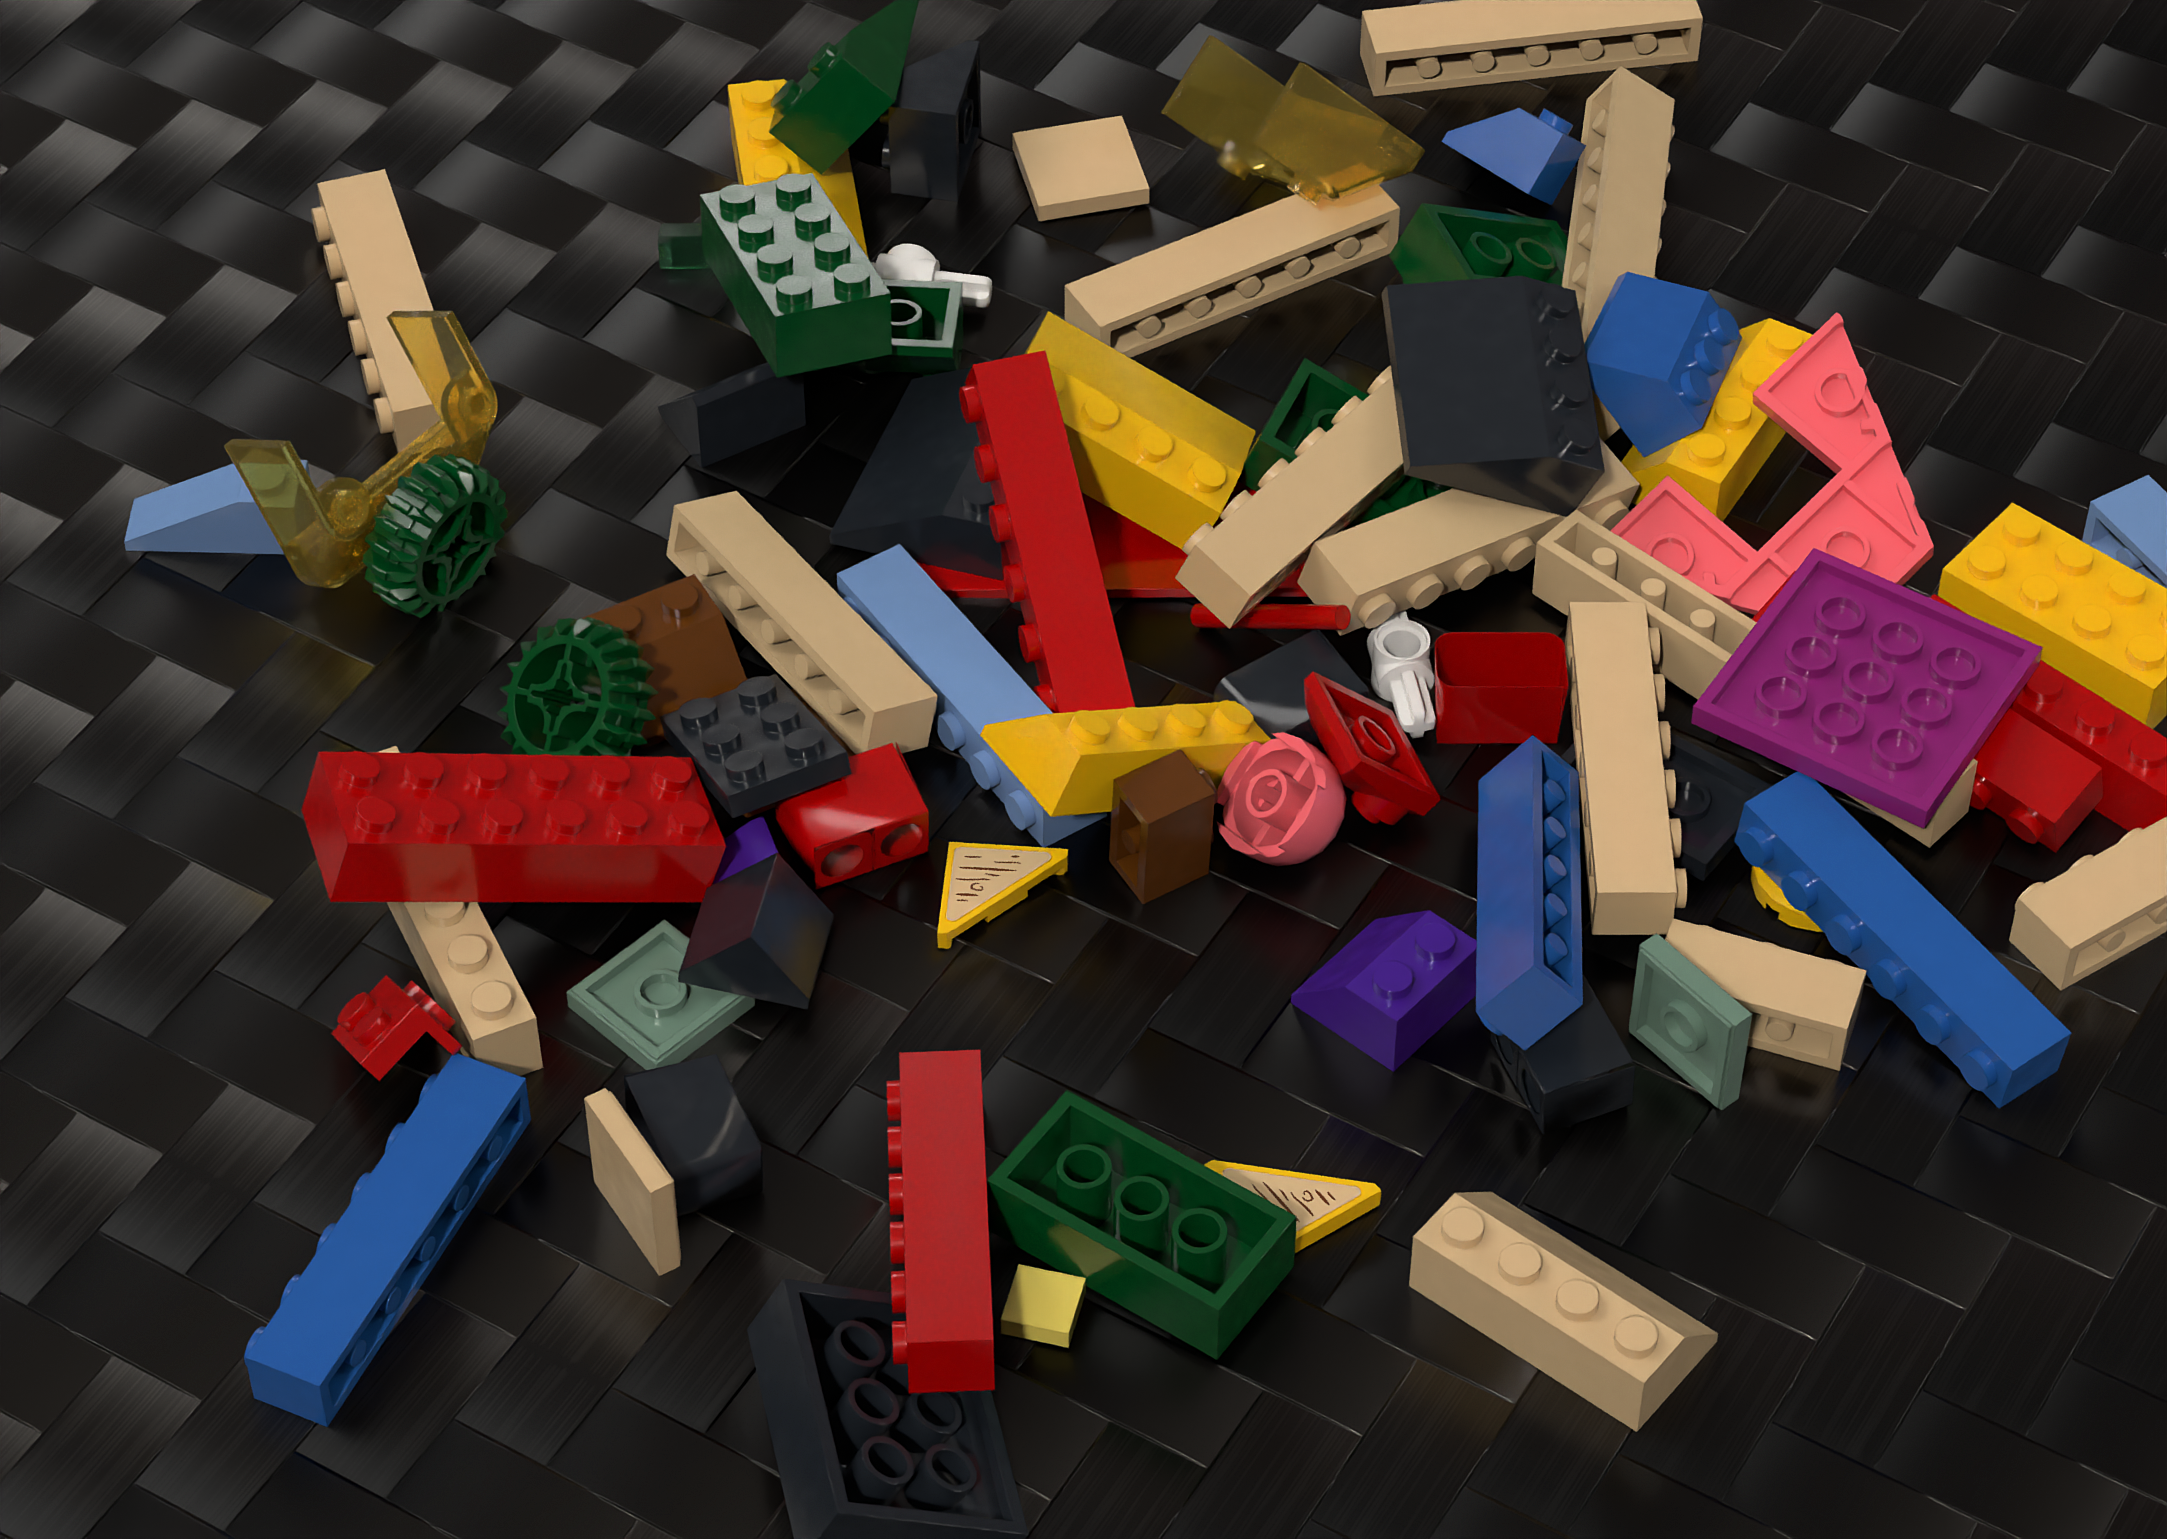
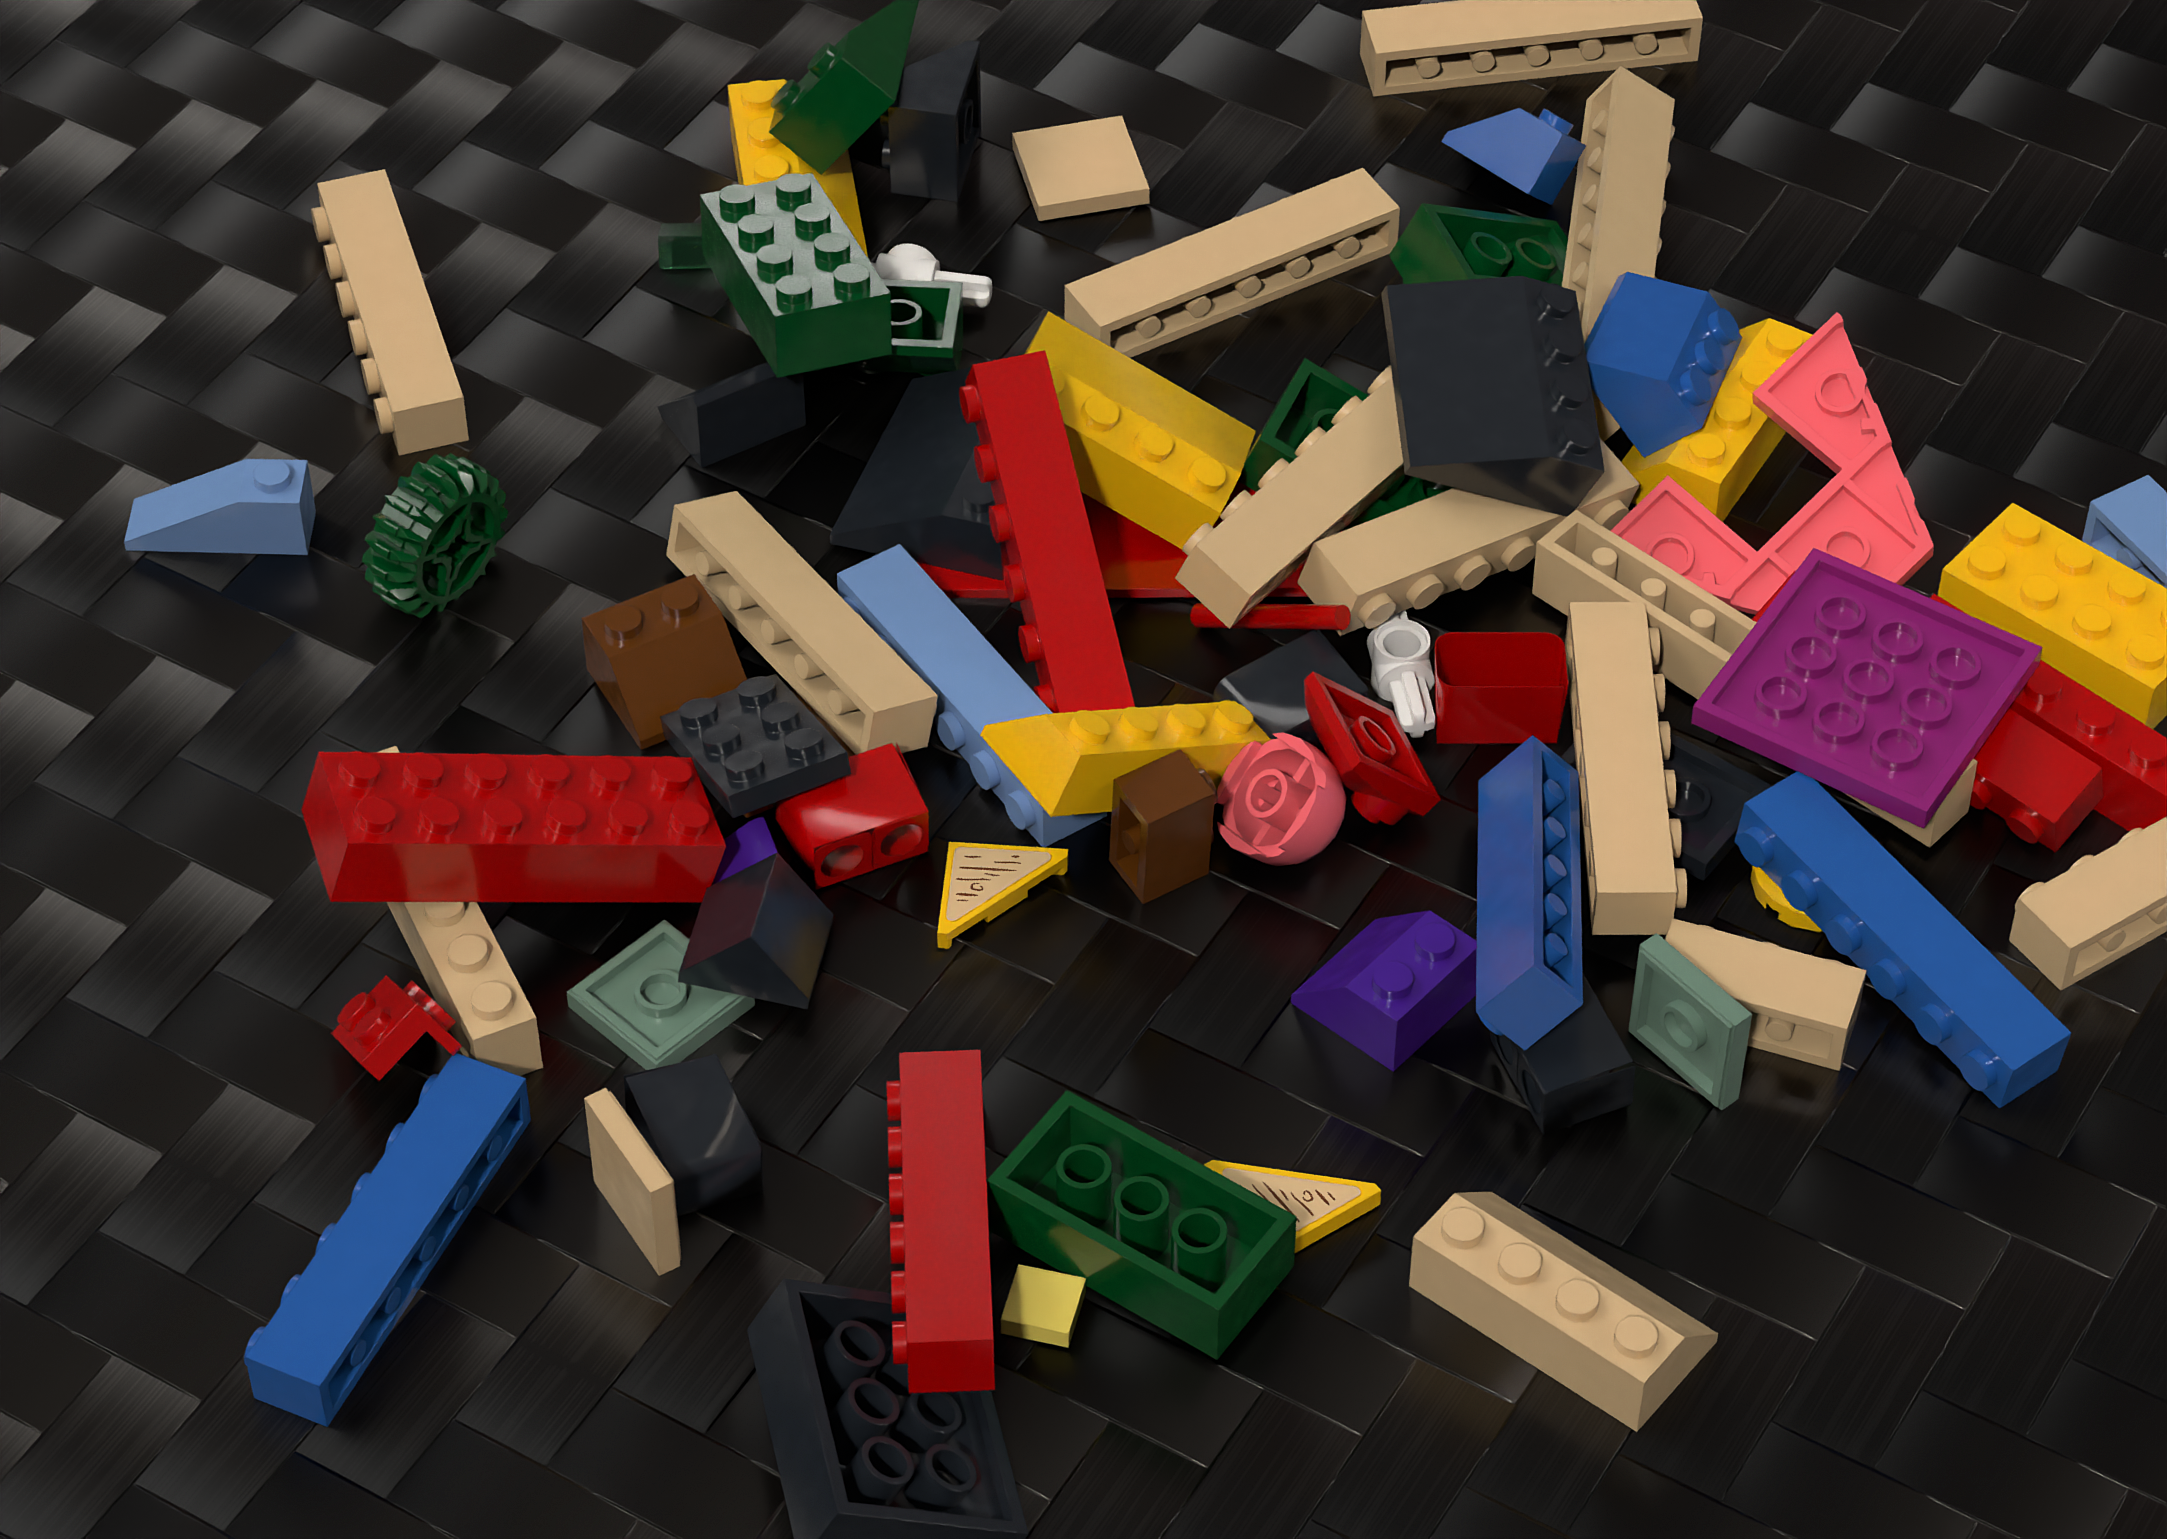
(327, 526): clear yellow windscreen -> none
(578, 664): dark green gear -> none
(1291, 134): clear yellow windscreen -> none

